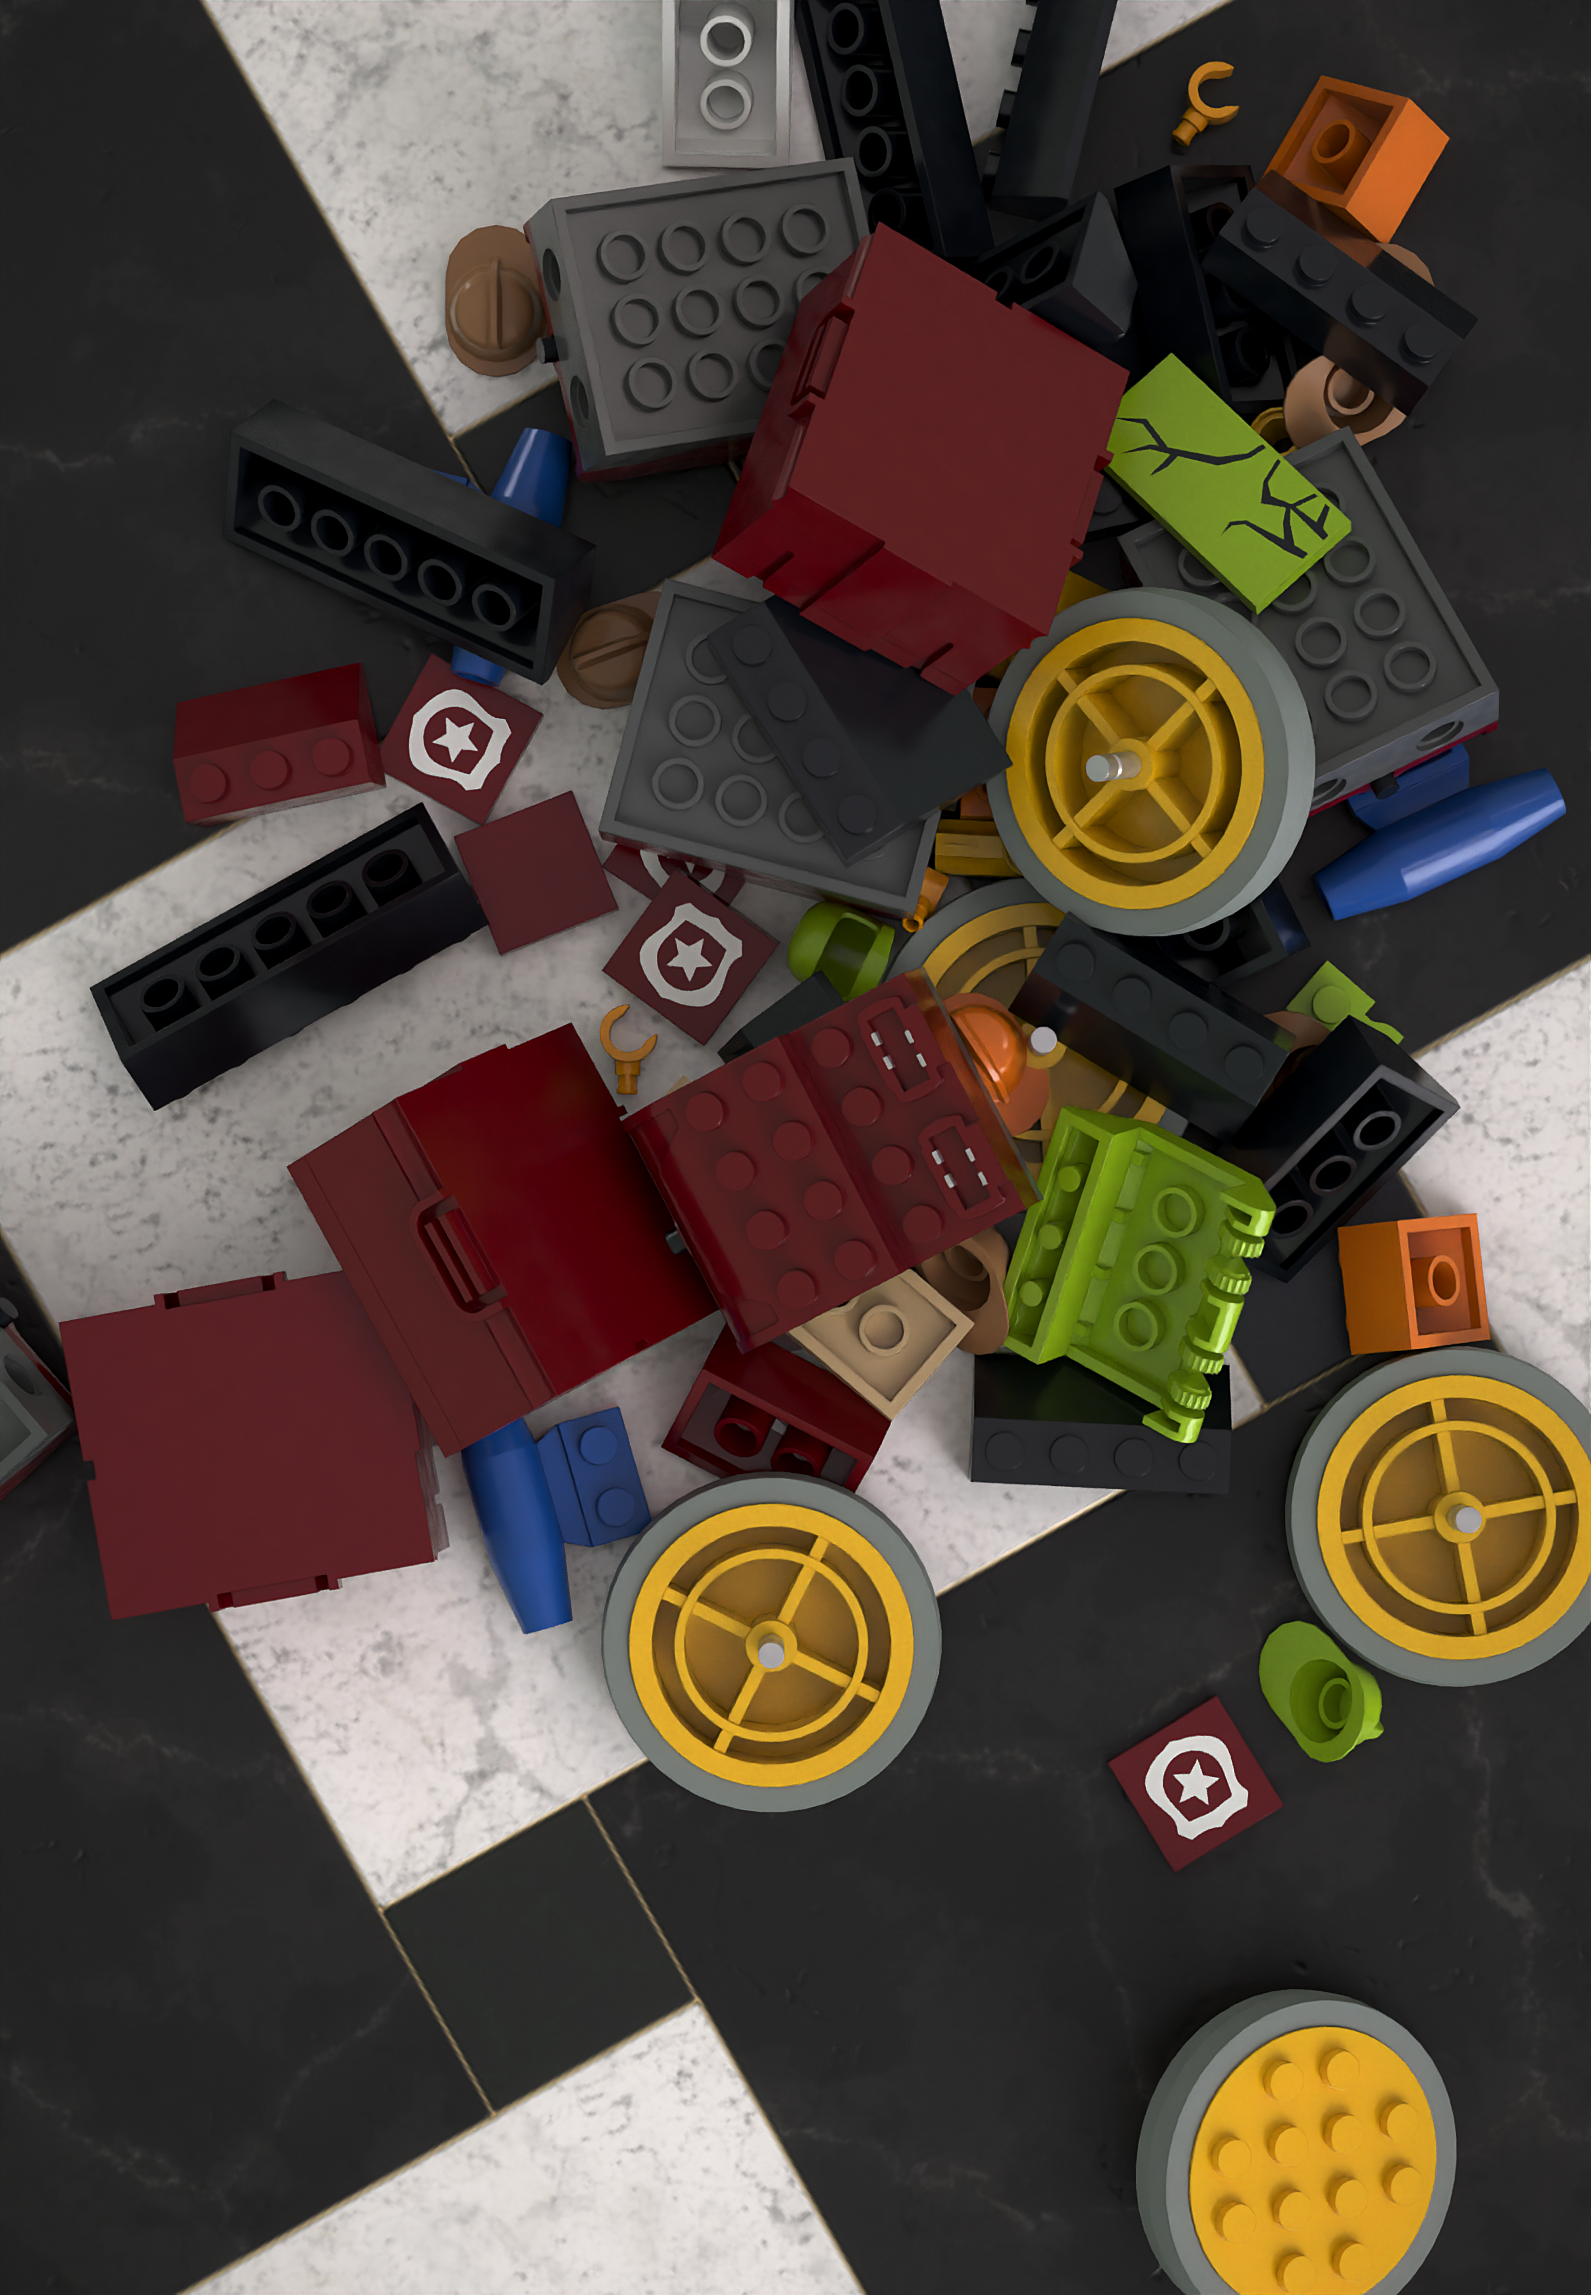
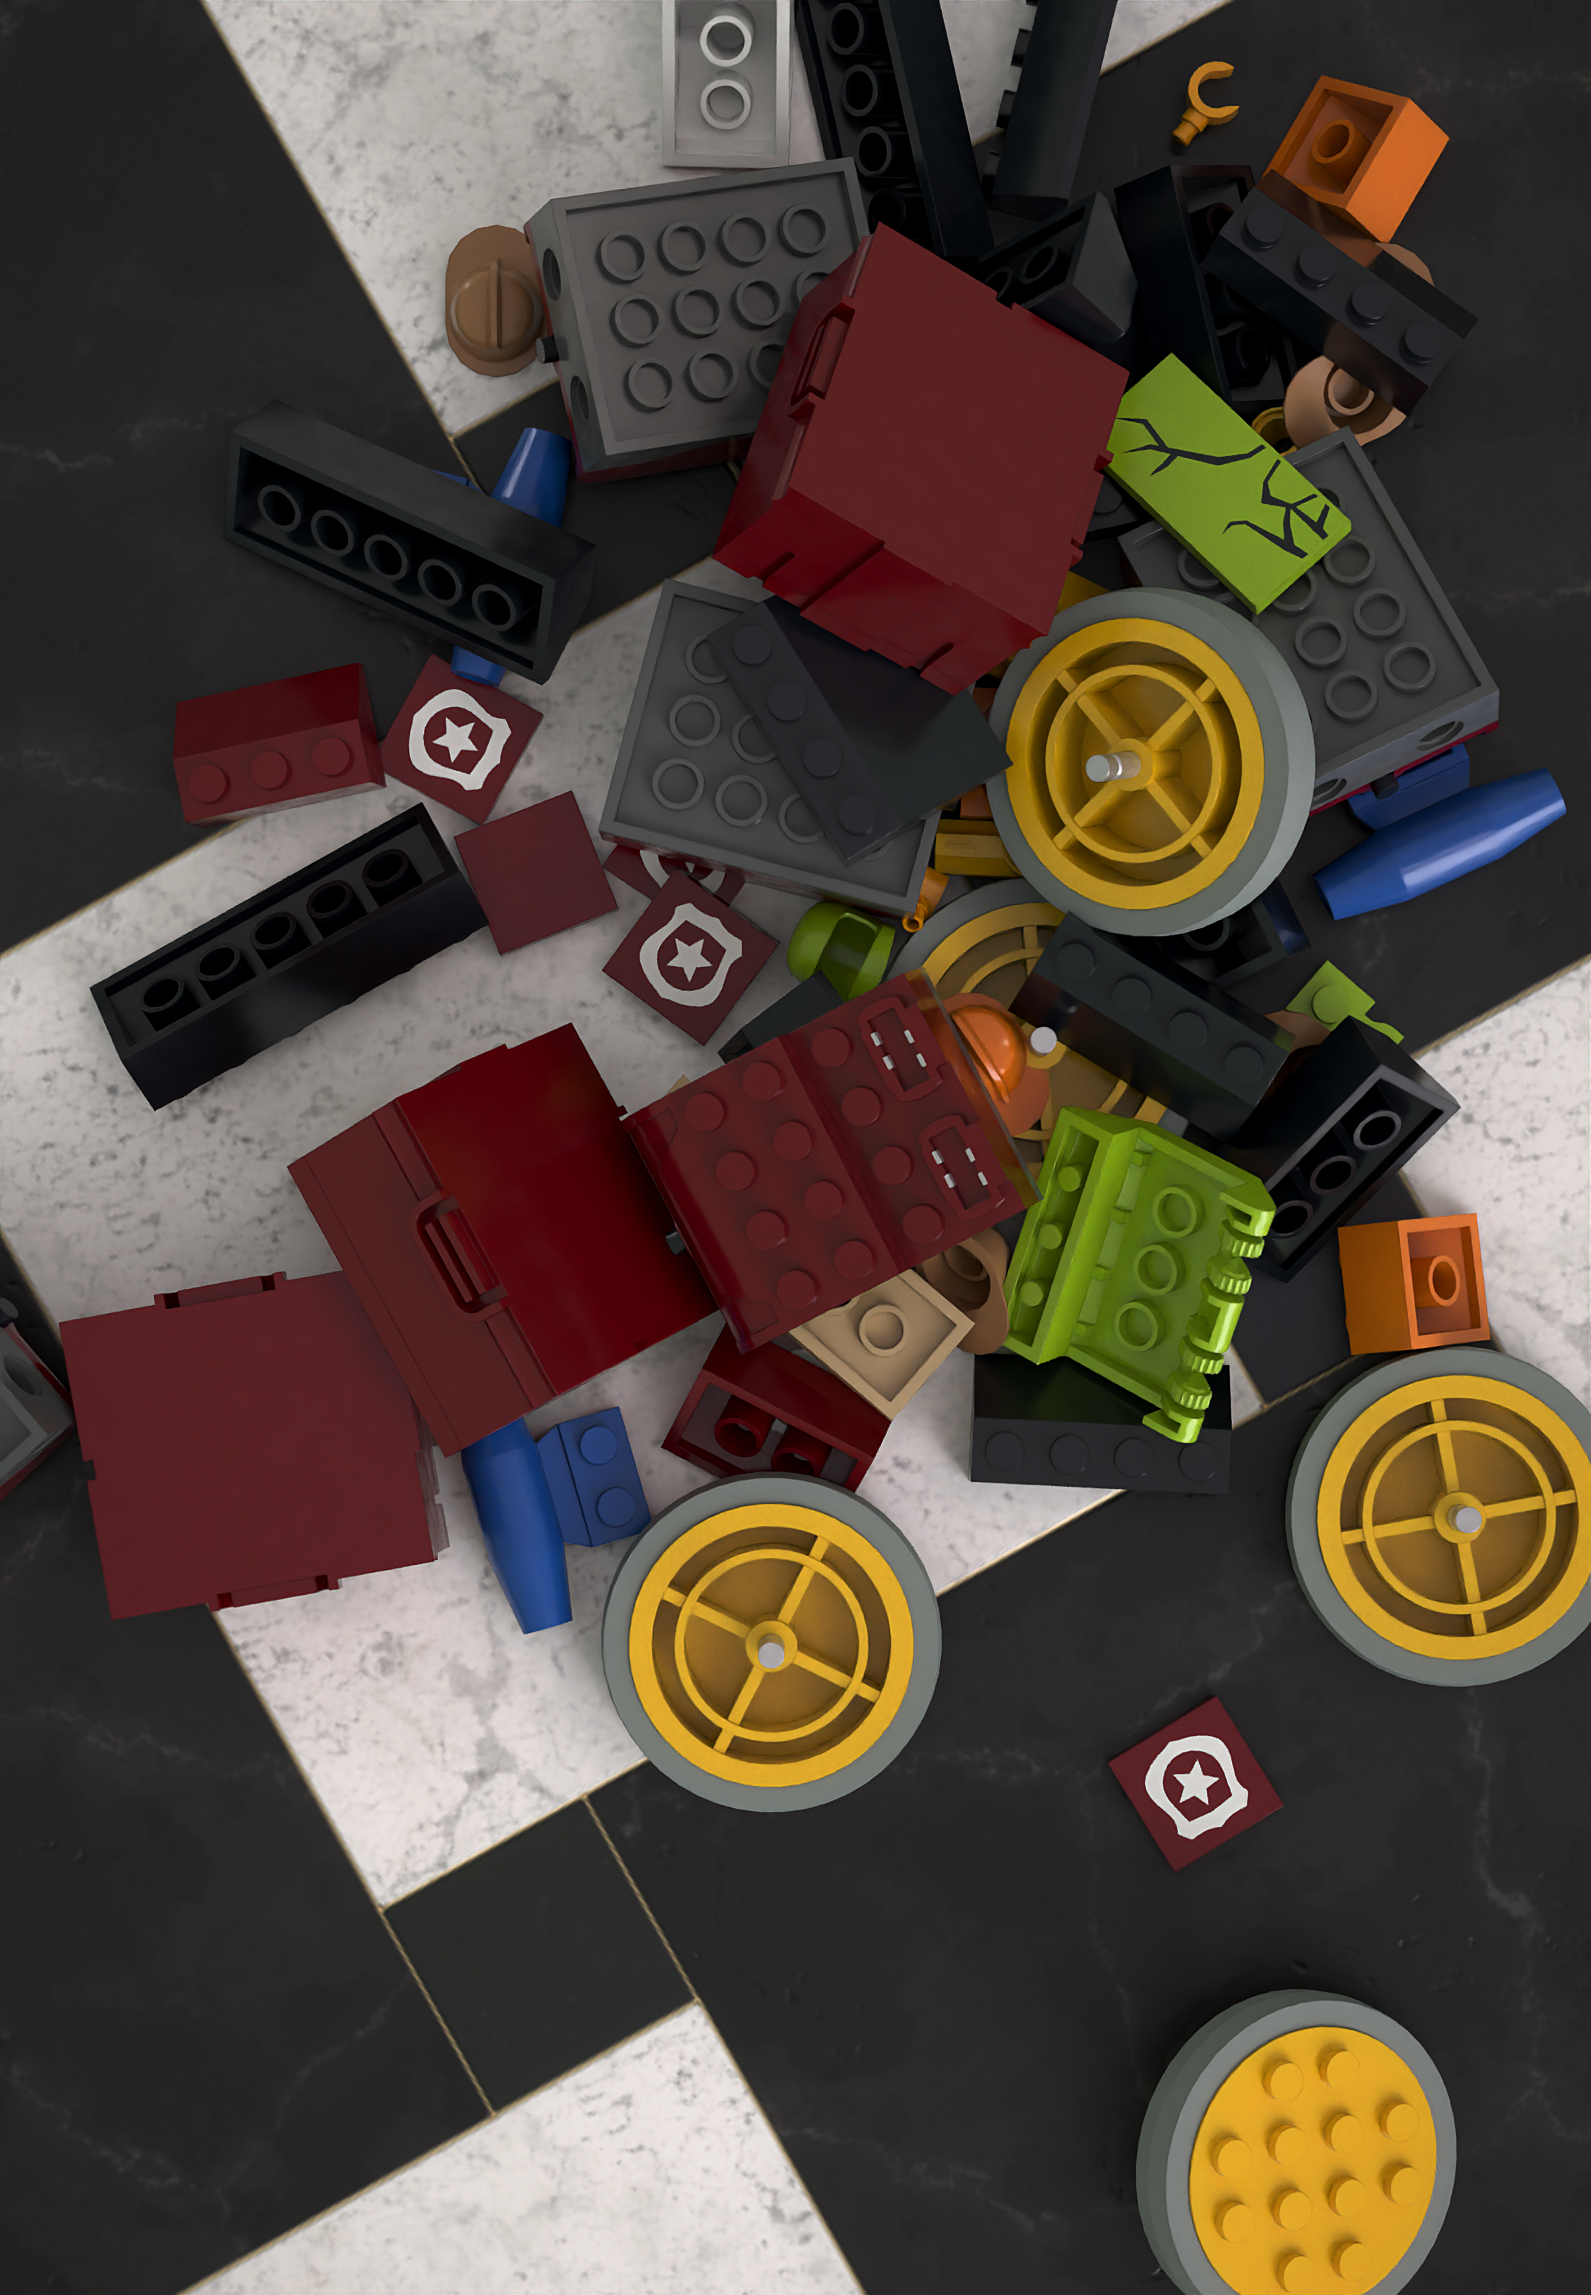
(608, 651): medium nougat piece -> none
(626, 1063): light orange piece -> none
(1318, 1691): lime piece -> none

